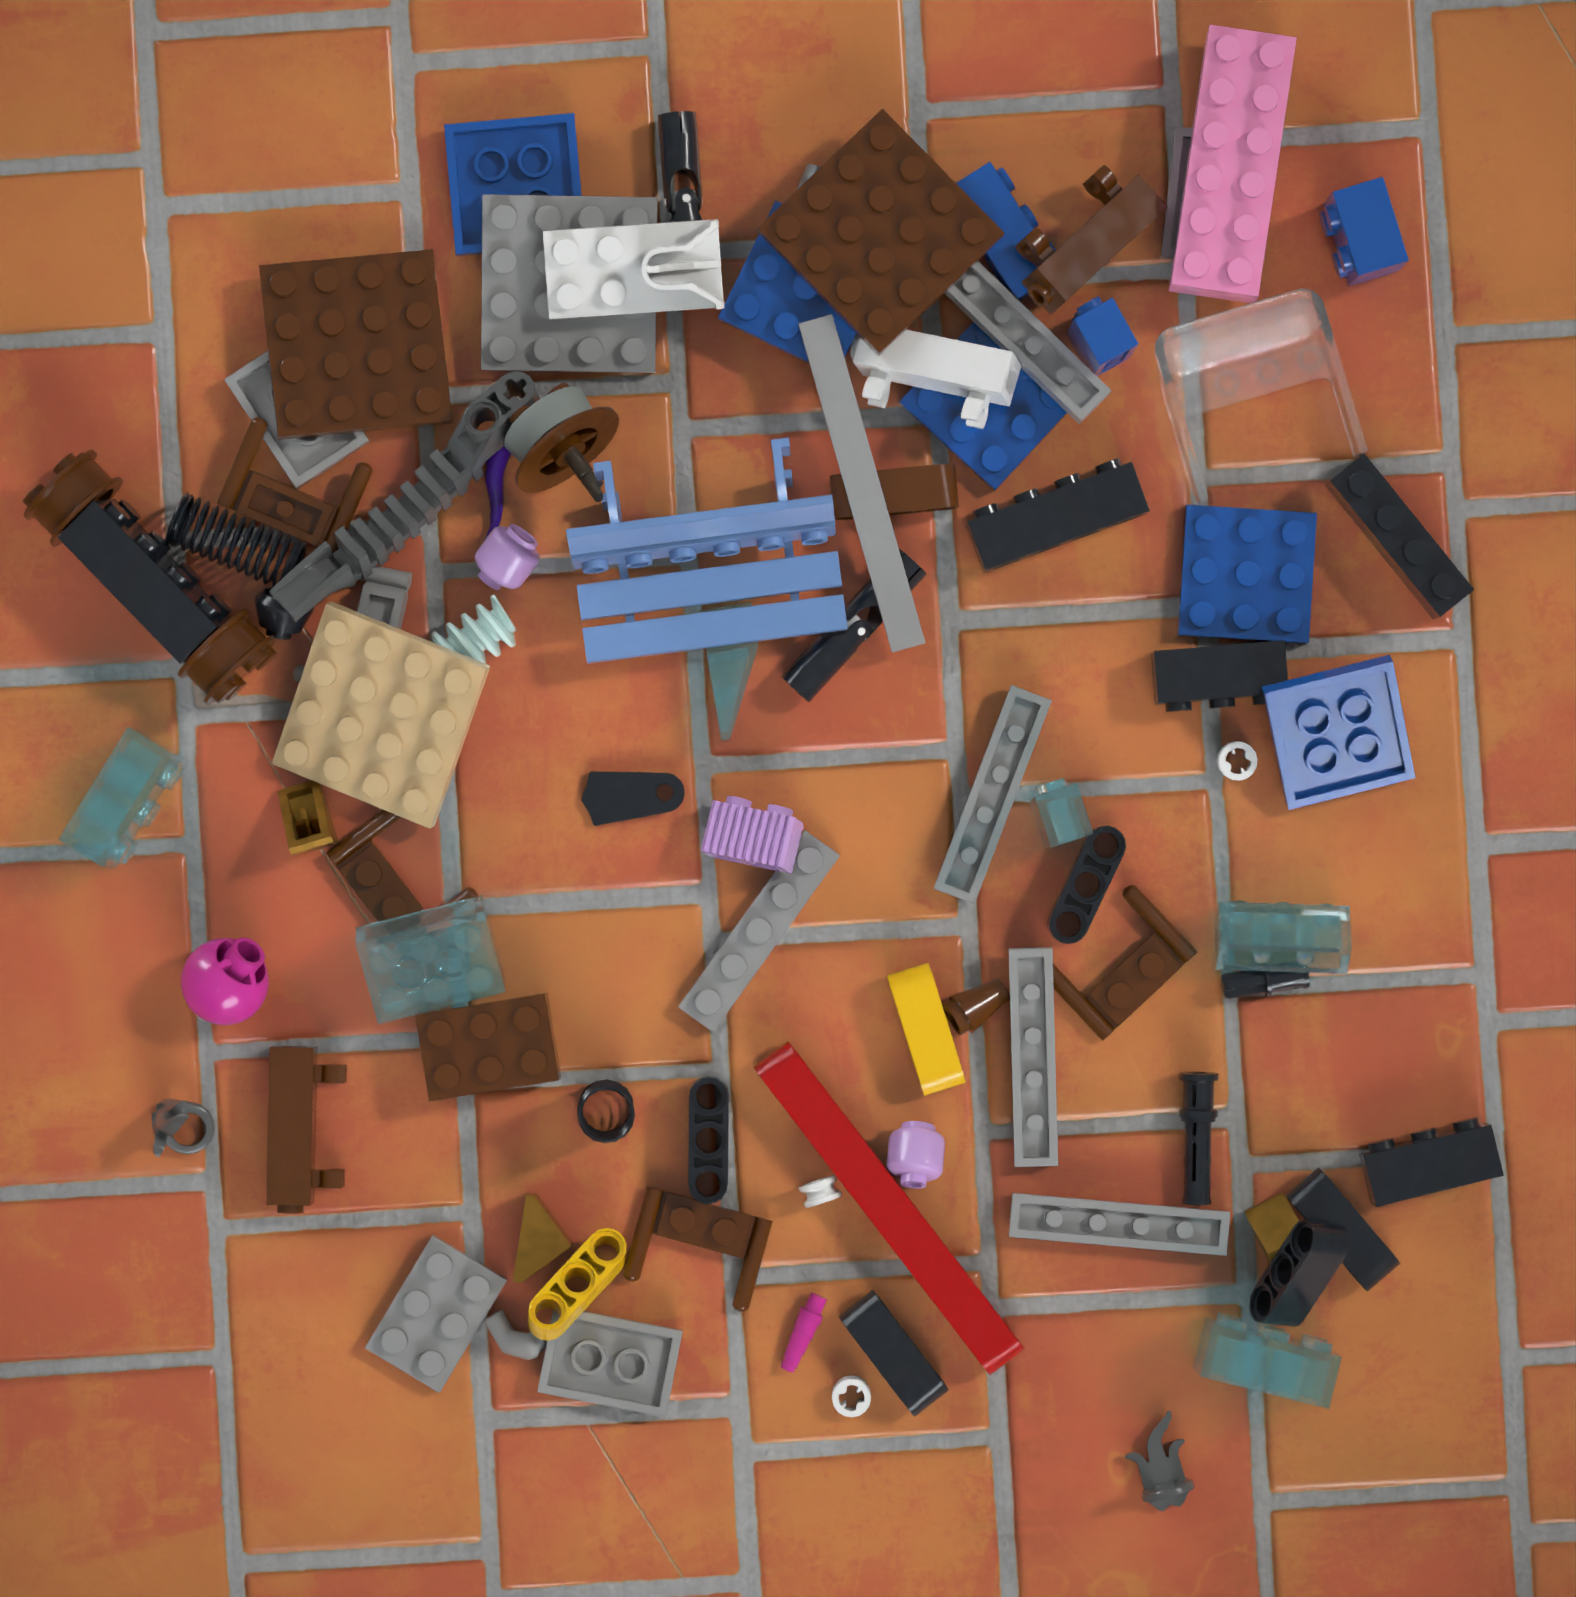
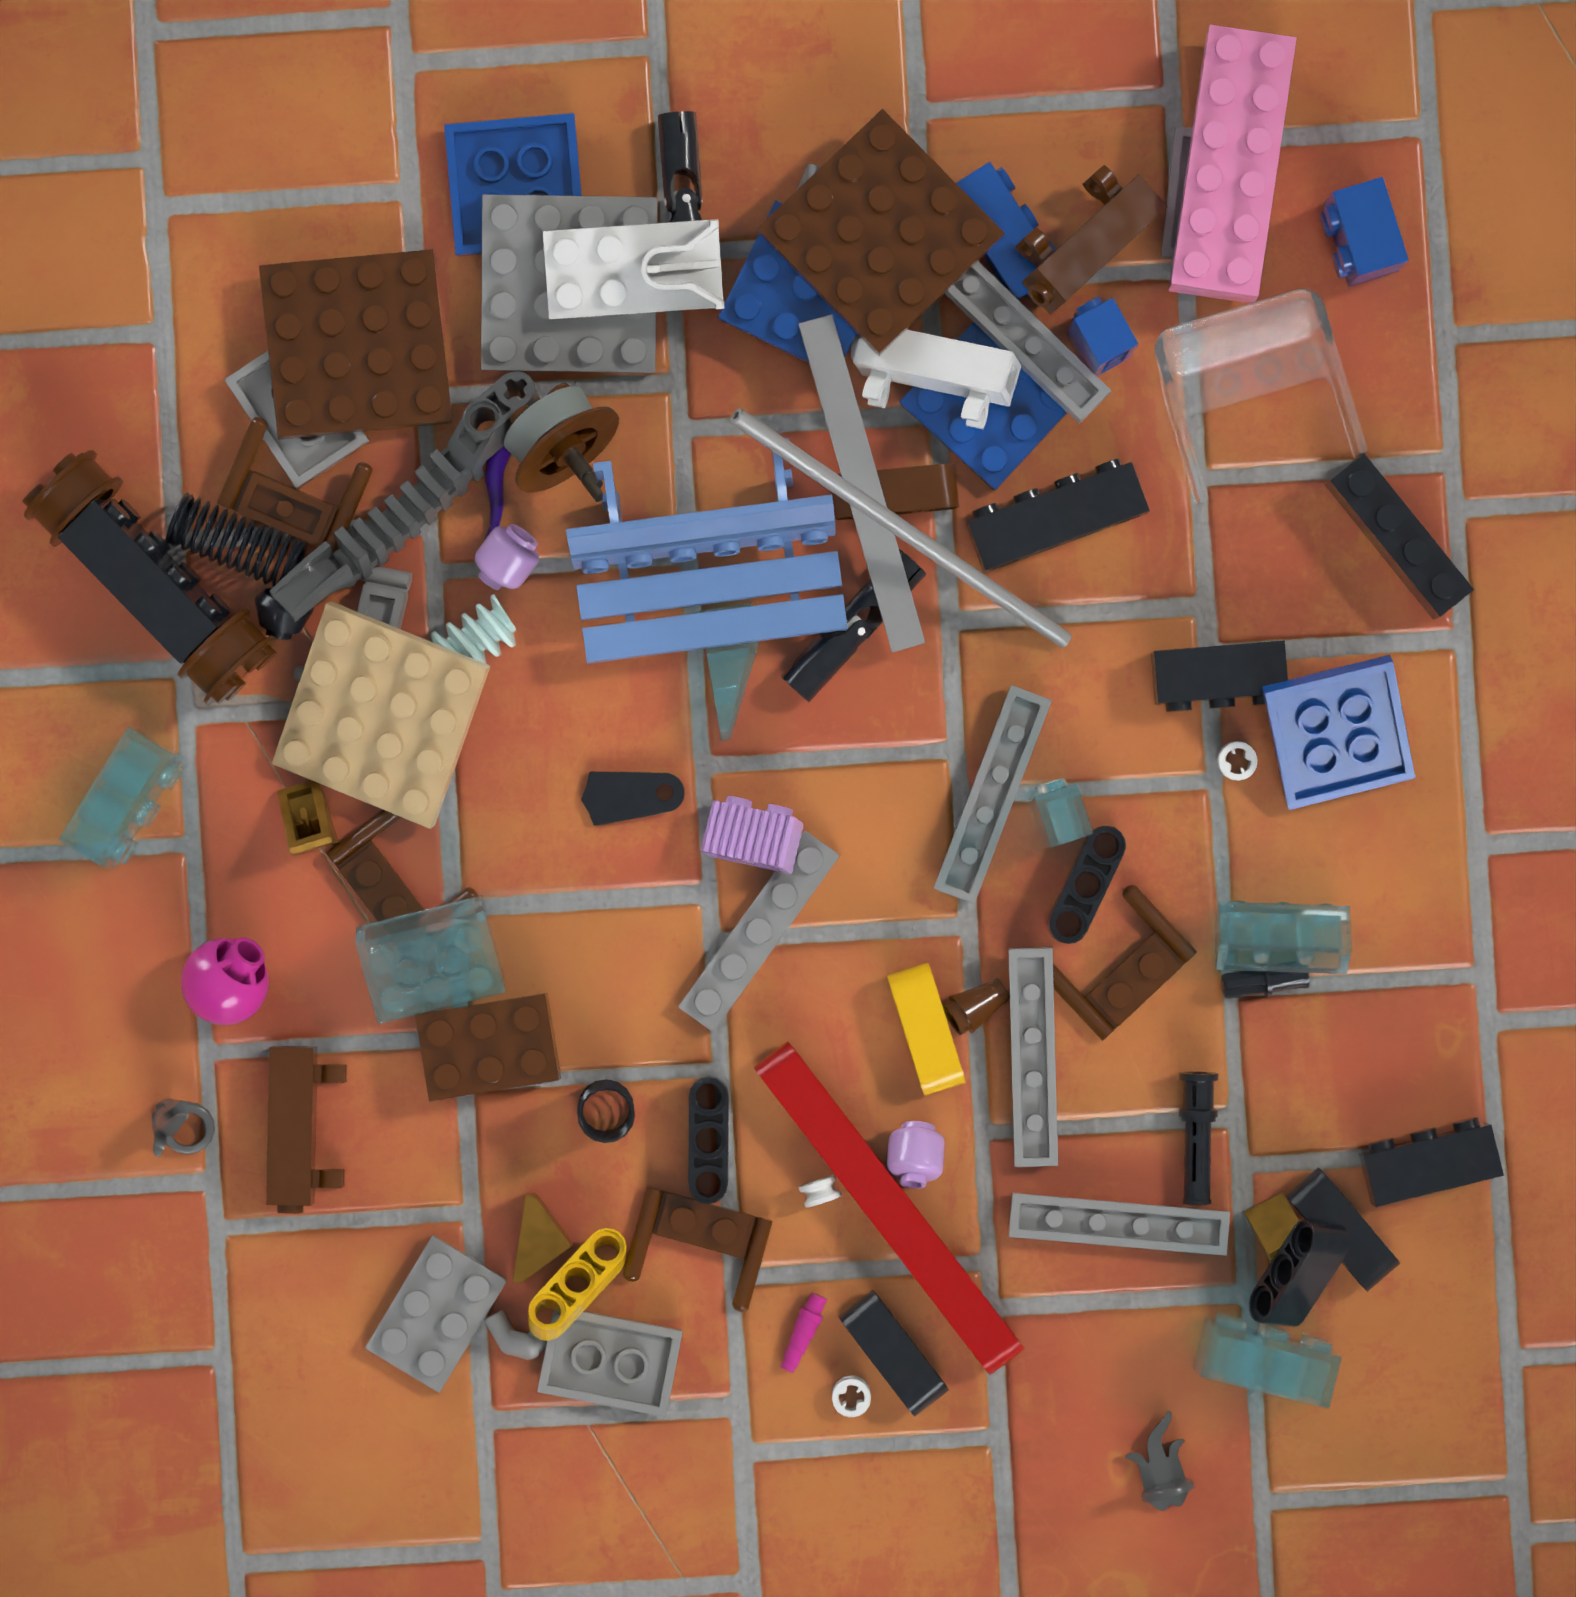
(899, 527): none -> light grey piece
(1247, 574): blue plate -> none

